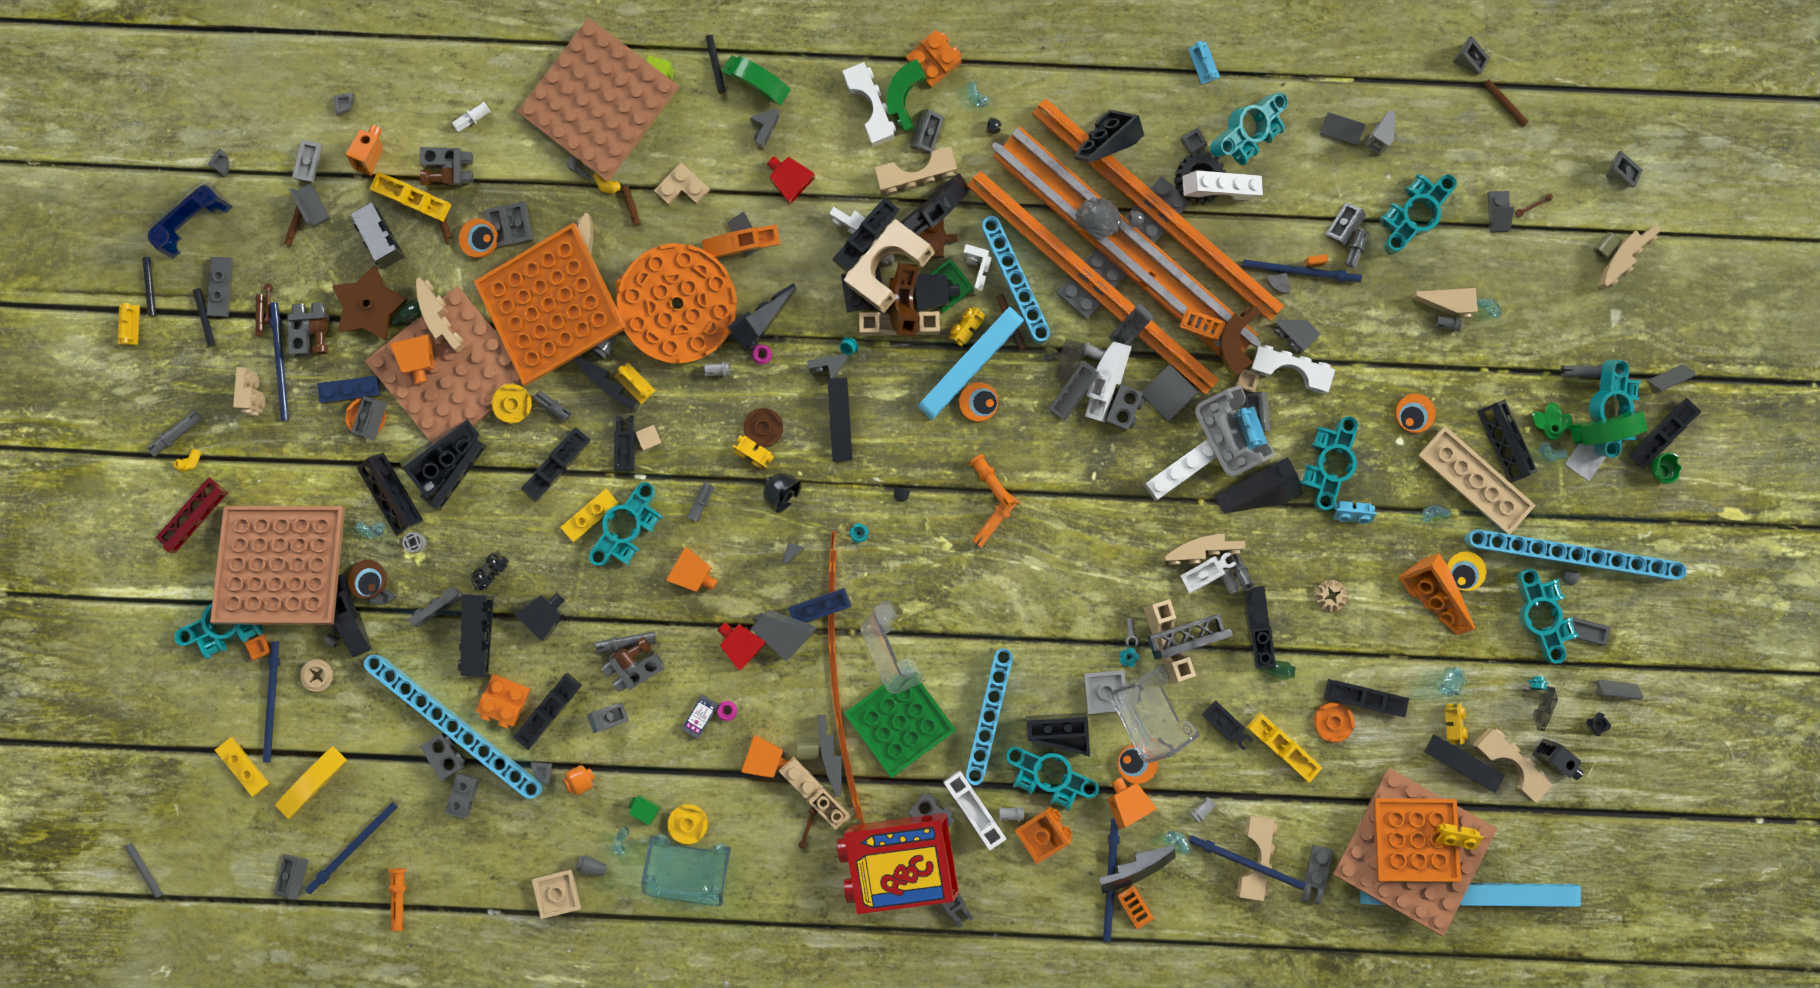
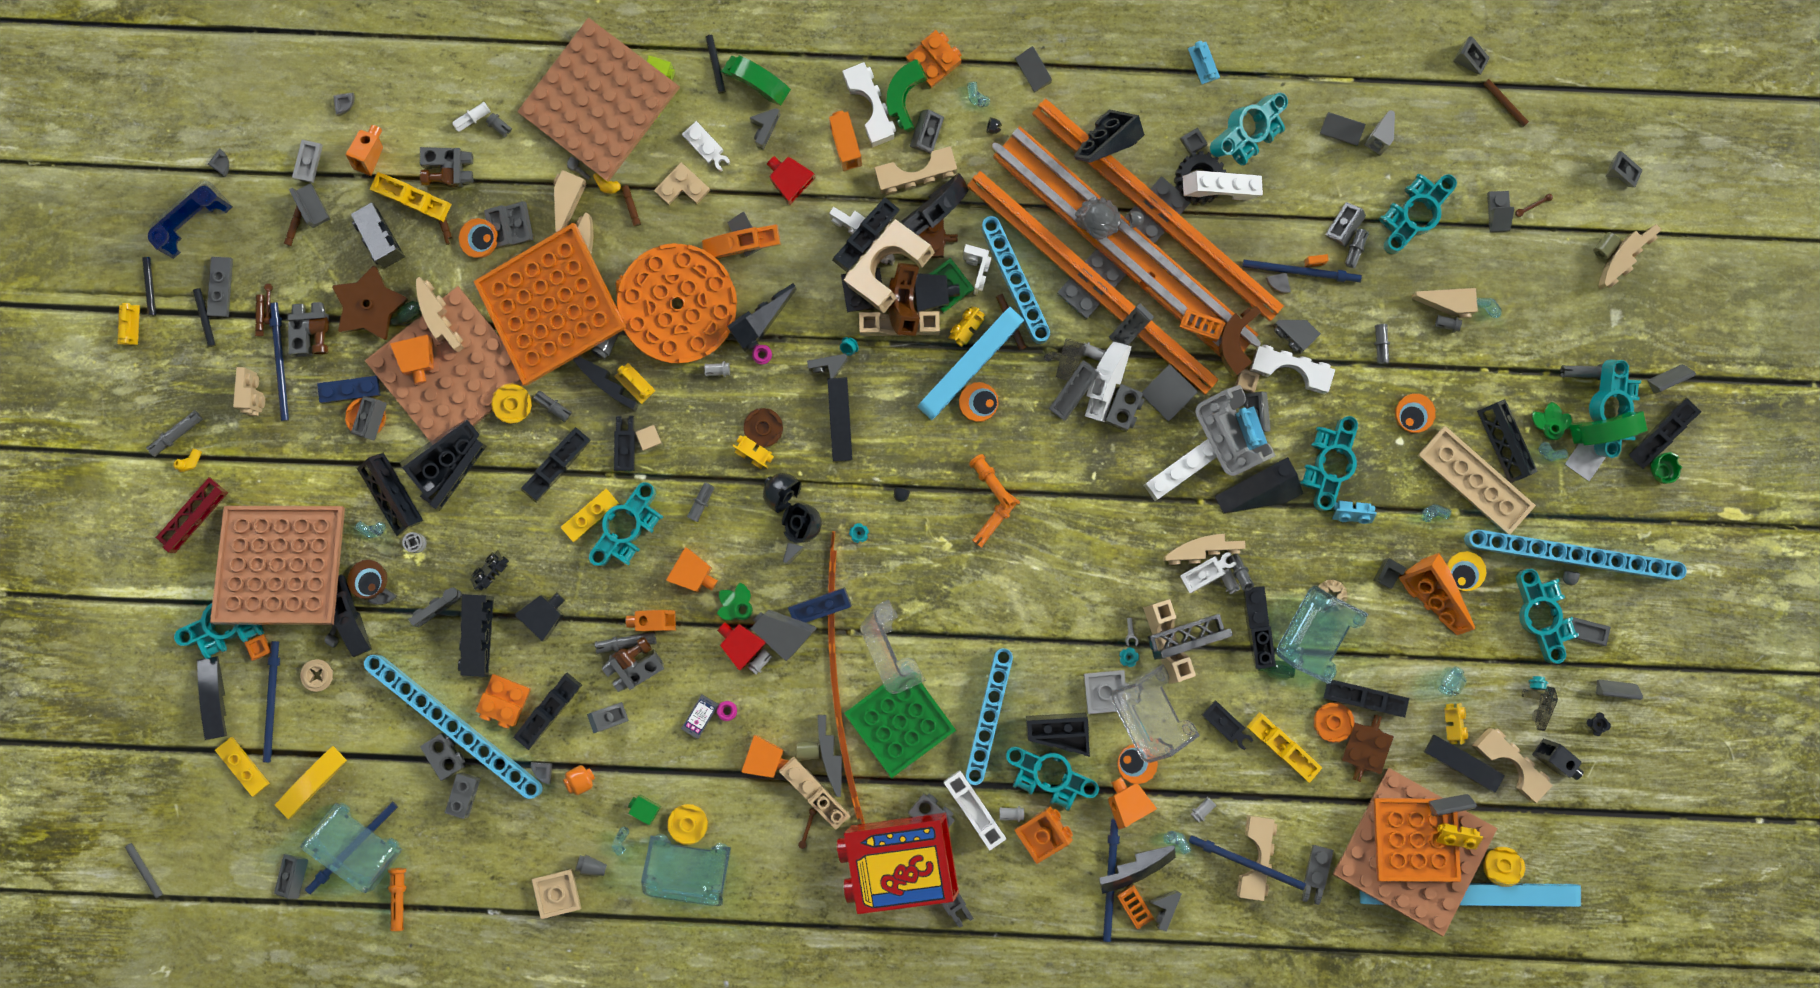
(211, 698): none -> black slope
(351, 849): none -> clear light blue windscreen
(499, 125): none -> dark grey pin
(567, 194): none -> tan slope
(657, 620): none -> orange torso
(705, 145): none -> white plate
(733, 601): none -> green plate
(759, 662): none -> light grey pin
(801, 522): none -> black cylinder
(845, 140): none -> orange window
(1033, 69): none -> dark grey slope
(1169, 903): none -> dark grey slope
(1318, 632): none -> clear light blue windscreen
(1367, 748): none -> reddish brown plate
(1382, 343): none -> dark grey axle
(1389, 573): none -> pearl dark grey panel
(1451, 805): none -> dark grey slope
(1504, 866): none -> yellow tile

